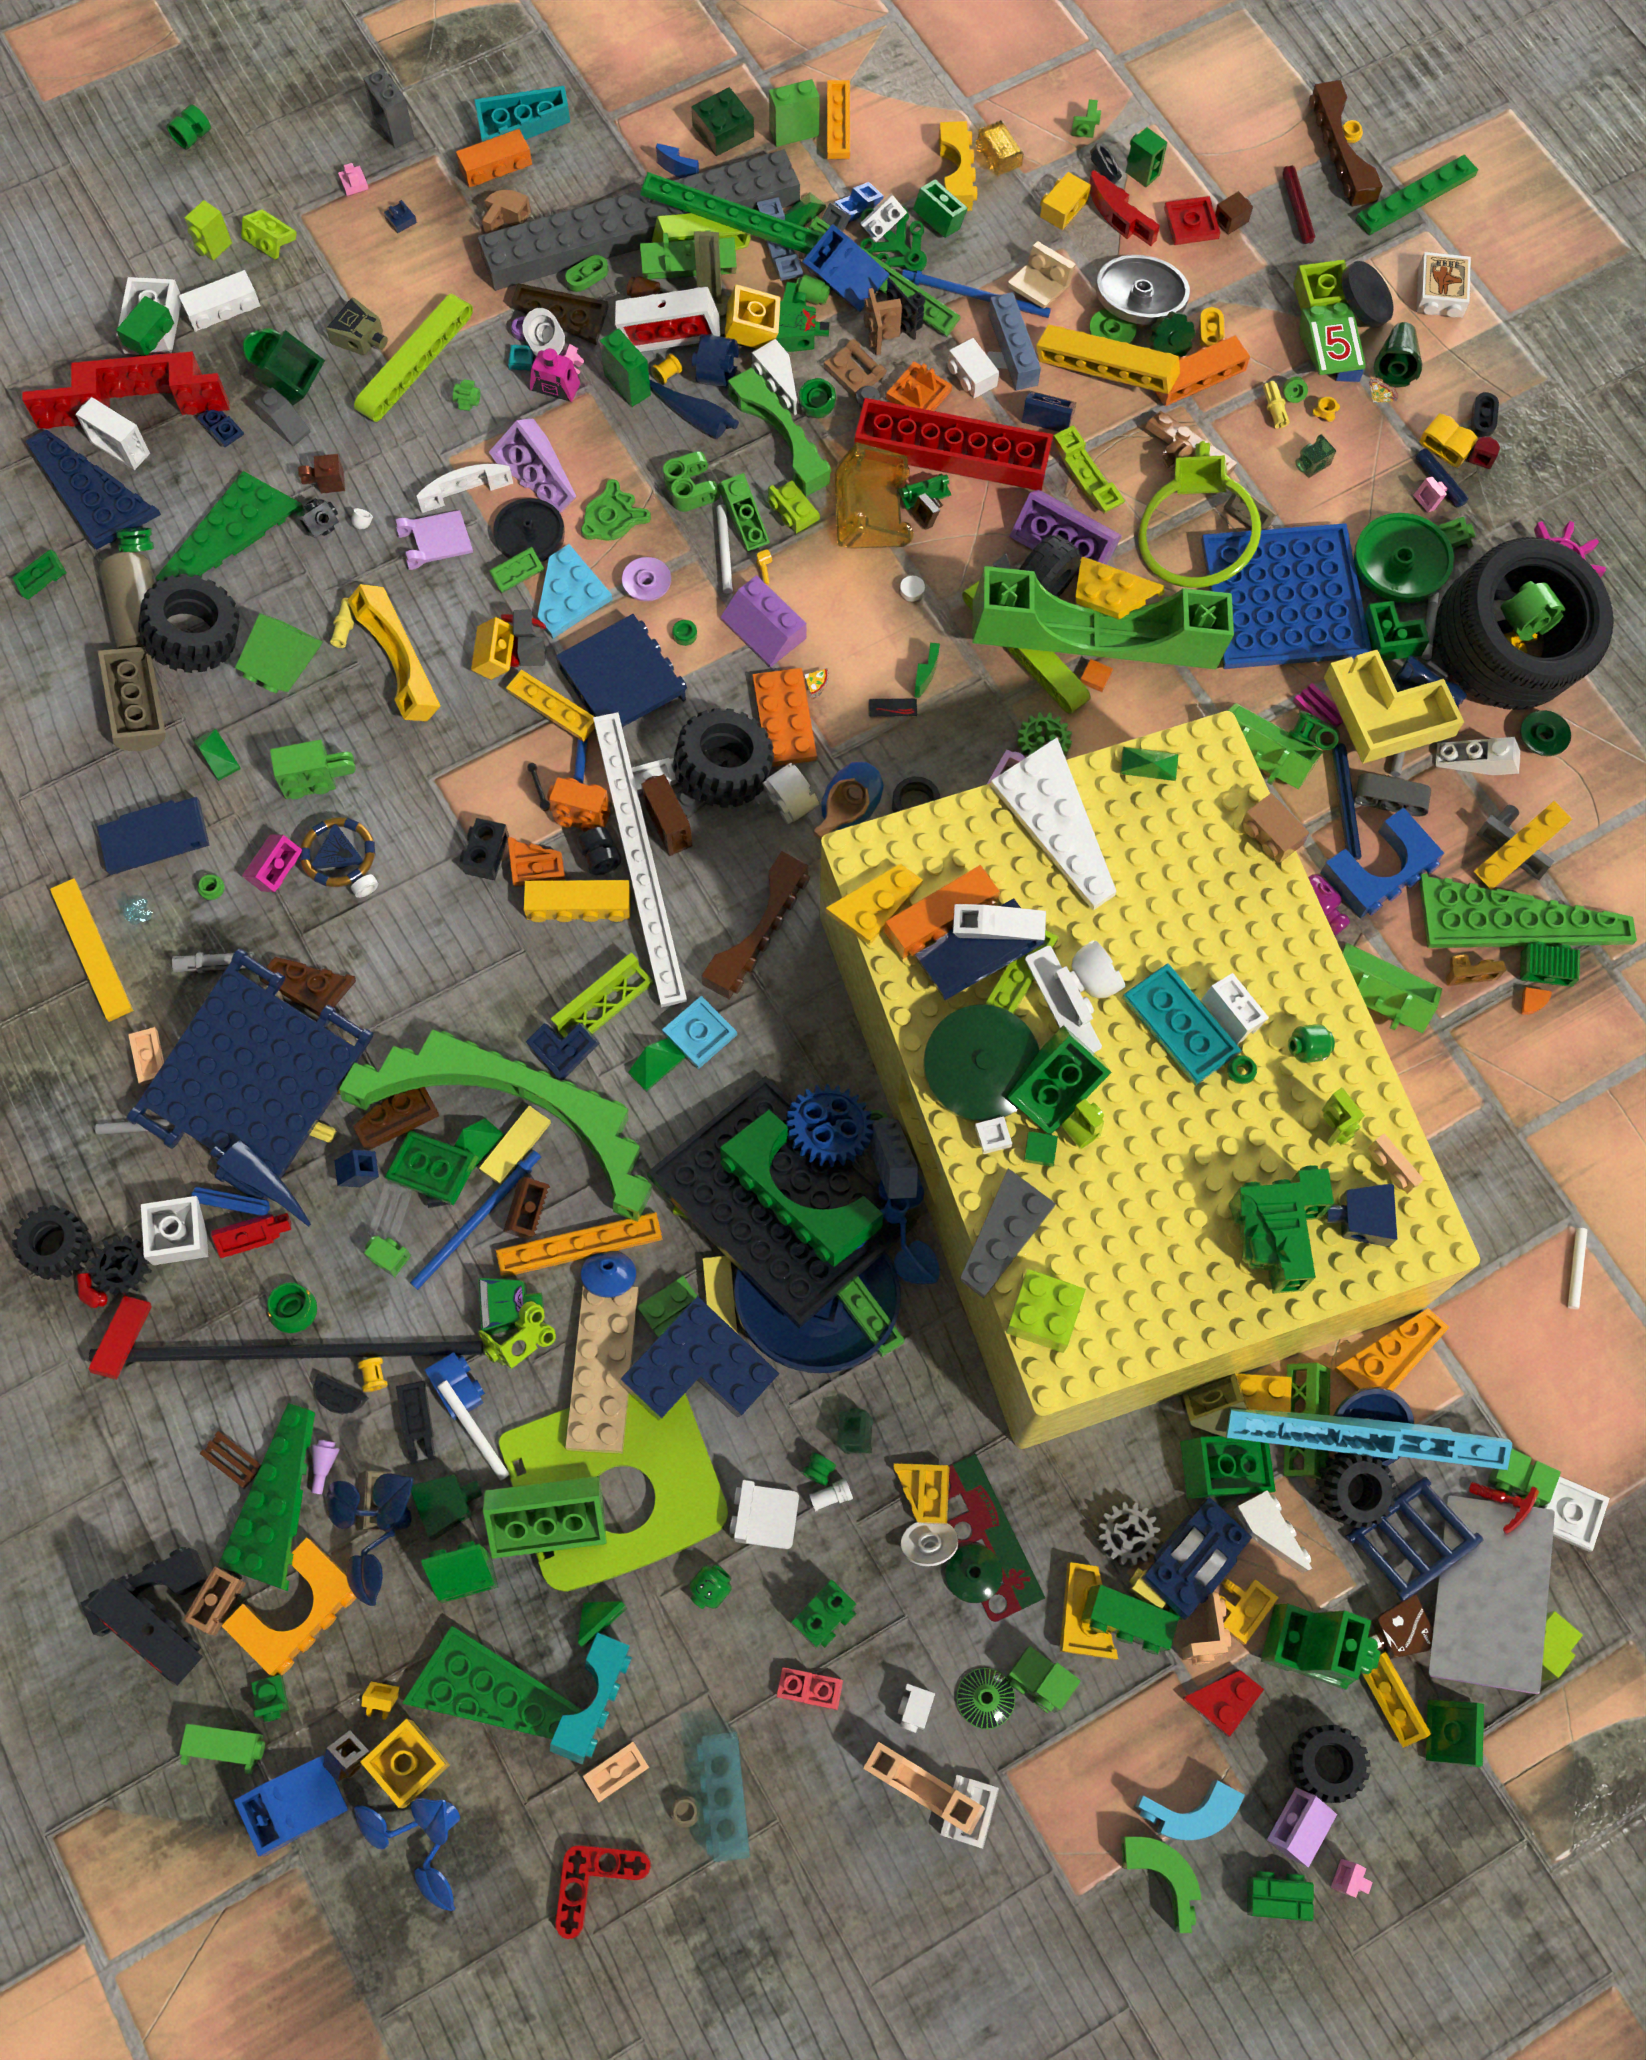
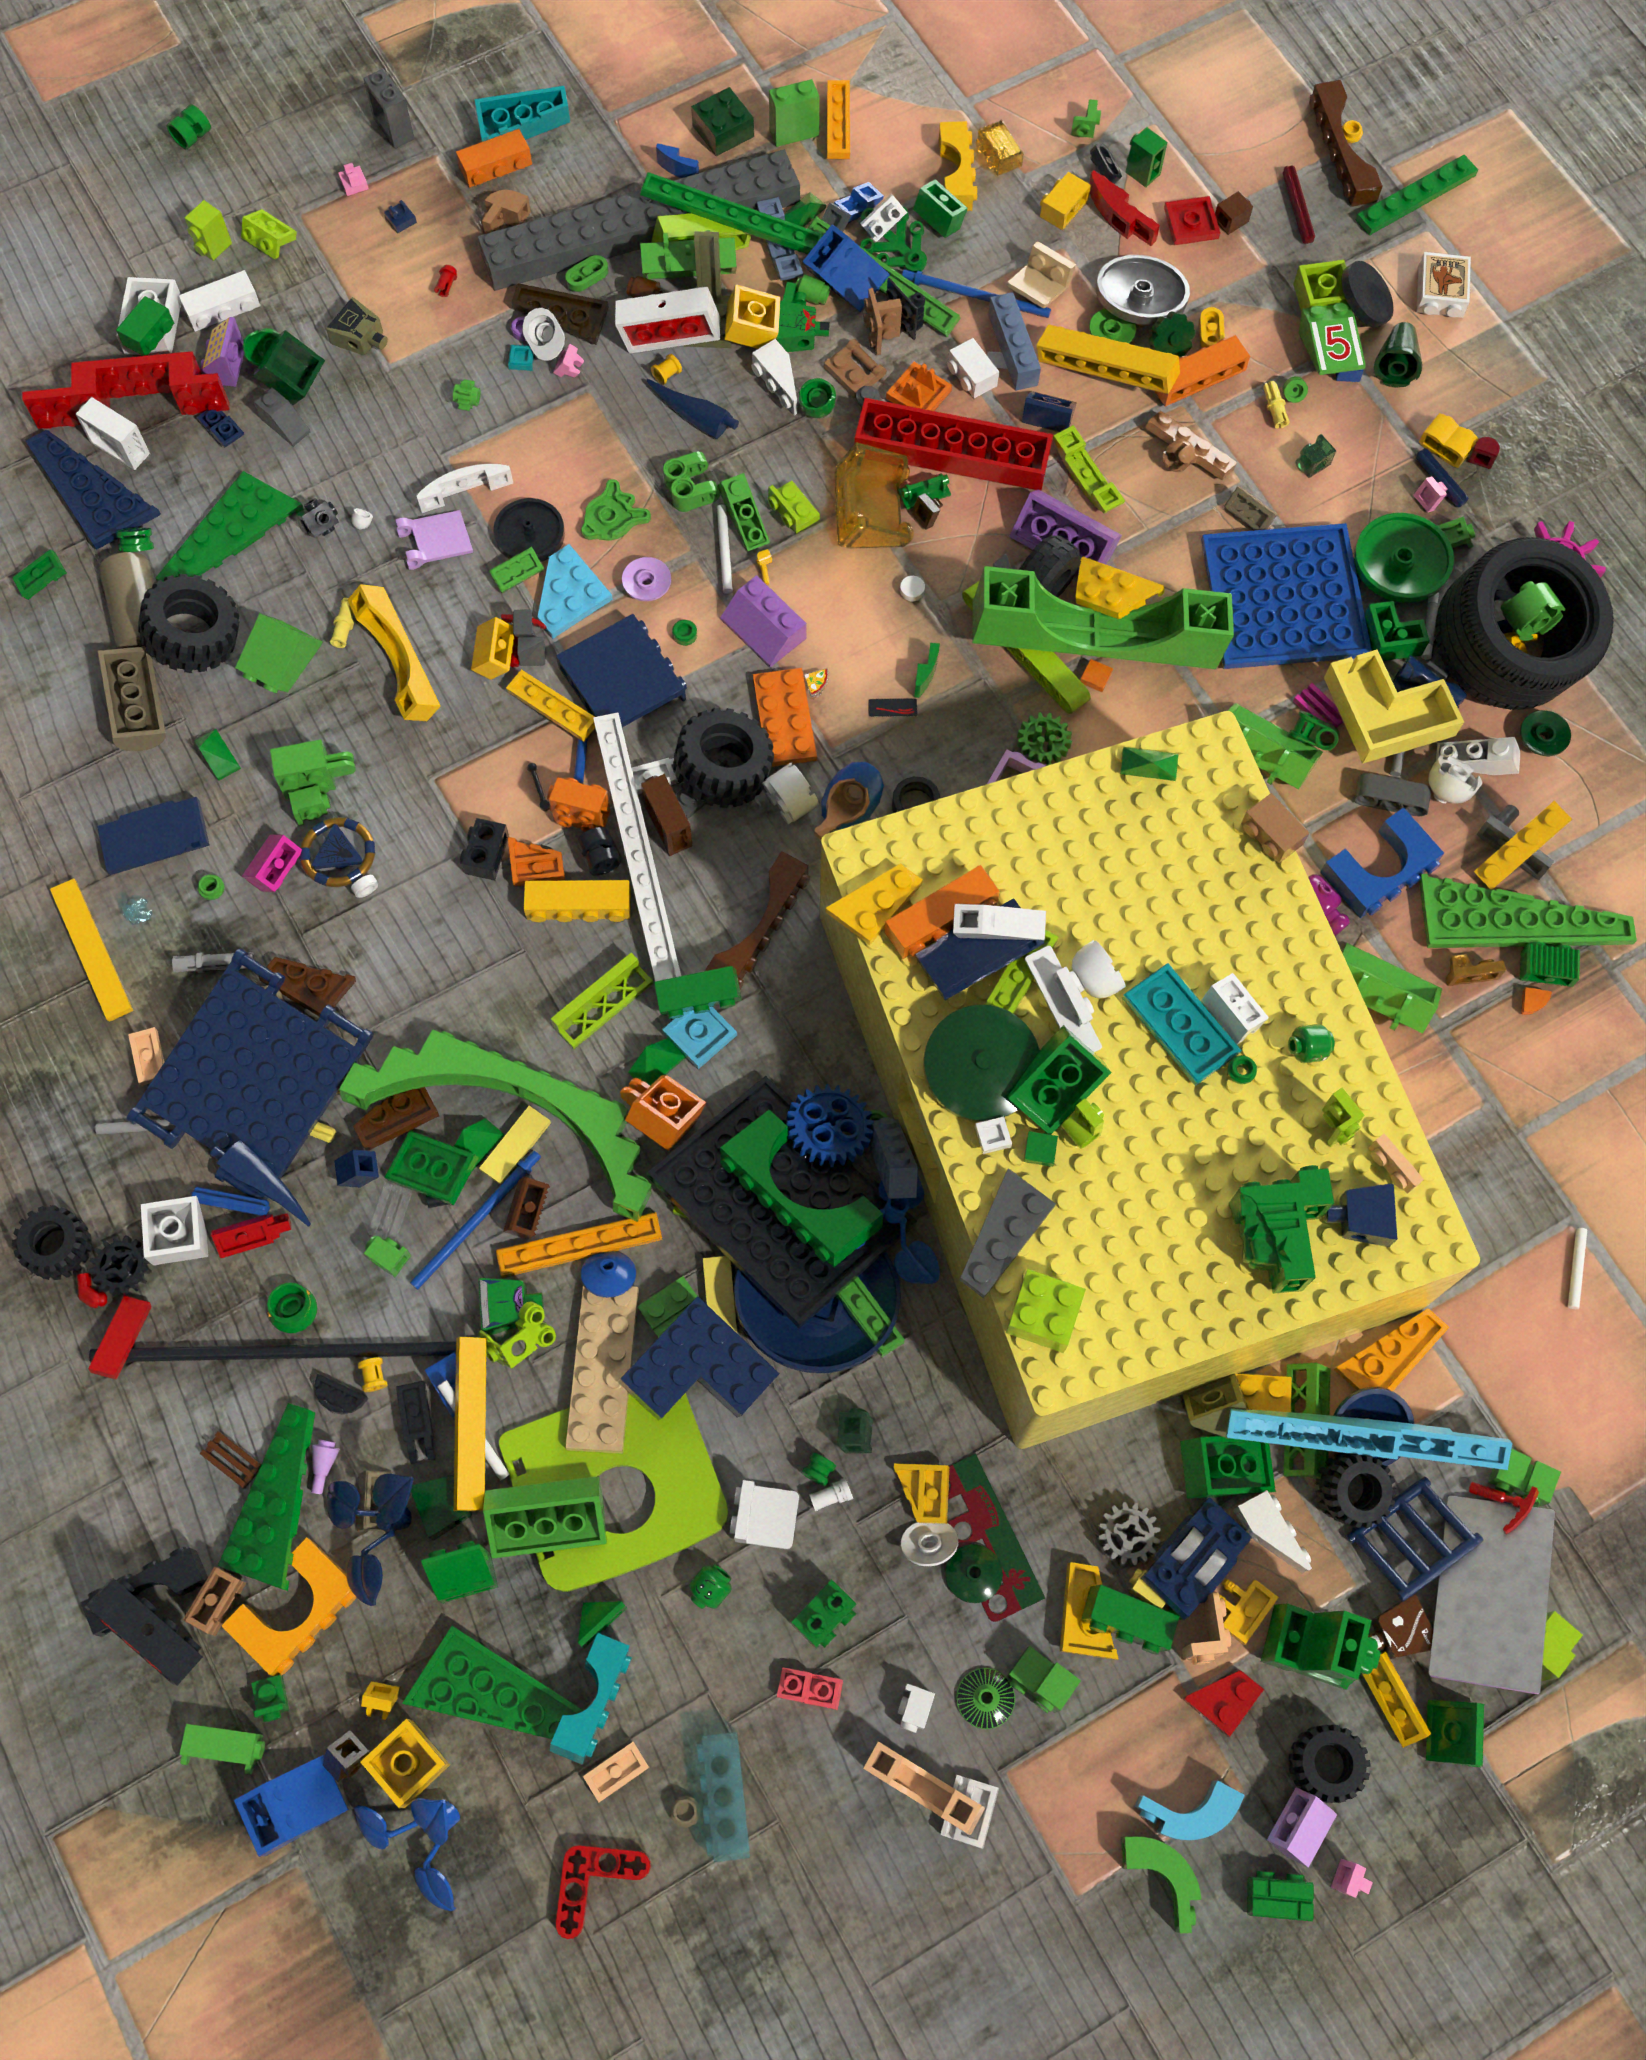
(224, 352): none -> medium lavender slope
(309, 804): none -> bright green brick
(326, 472): copper brick -> none
(413, 357): lime beam -> none
(447, 276): none -> red pin
(470, 1424): none -> yellow tile
(534, 463): lavender wedge -> none
(554, 375): dark pink torso -> none
(564, 1054): dark blue plate -> none
(625, 367): green brick -> none
(662, 1110): none -> orange hinge
(698, 992): none -> green brick
(715, 360): dark blue brick -> none
(754, 398): bright green arch -> none
(1051, 810): white wing -> none
(1198, 476): lime brick -> none
(1329, 404): yellow plate -> none
(1346, 801): dark blue axle -> none
(1381, 391): clear tile -> none
(1452, 780): none -> white cylinder
(1484, 417): black plate -> none
(1577, 1513): white tile -> none

